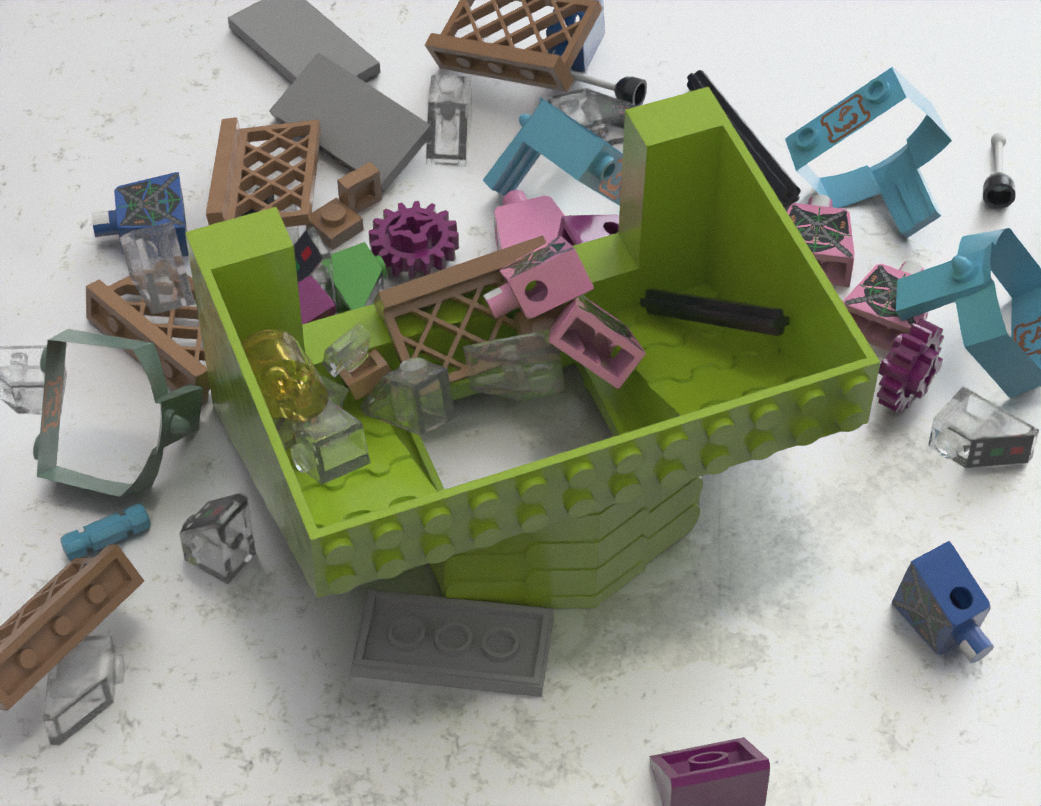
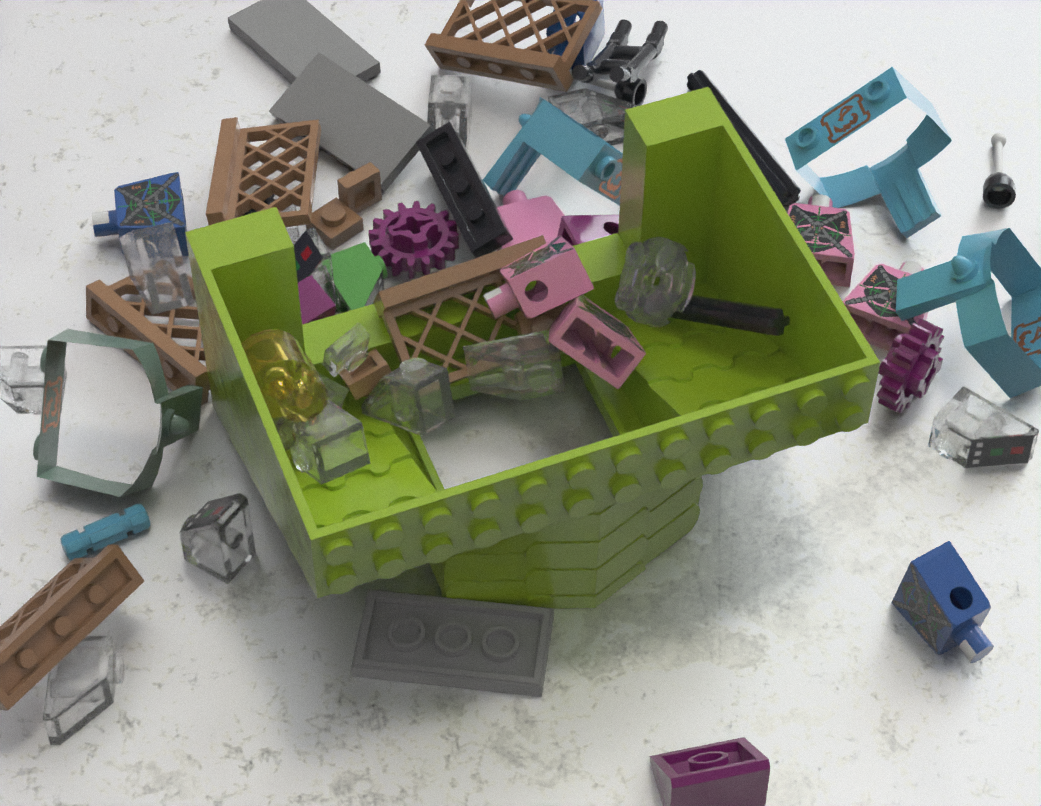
(464, 191): none -> black fence
(622, 61): none -> black piece
(645, 262): none -> clear plate

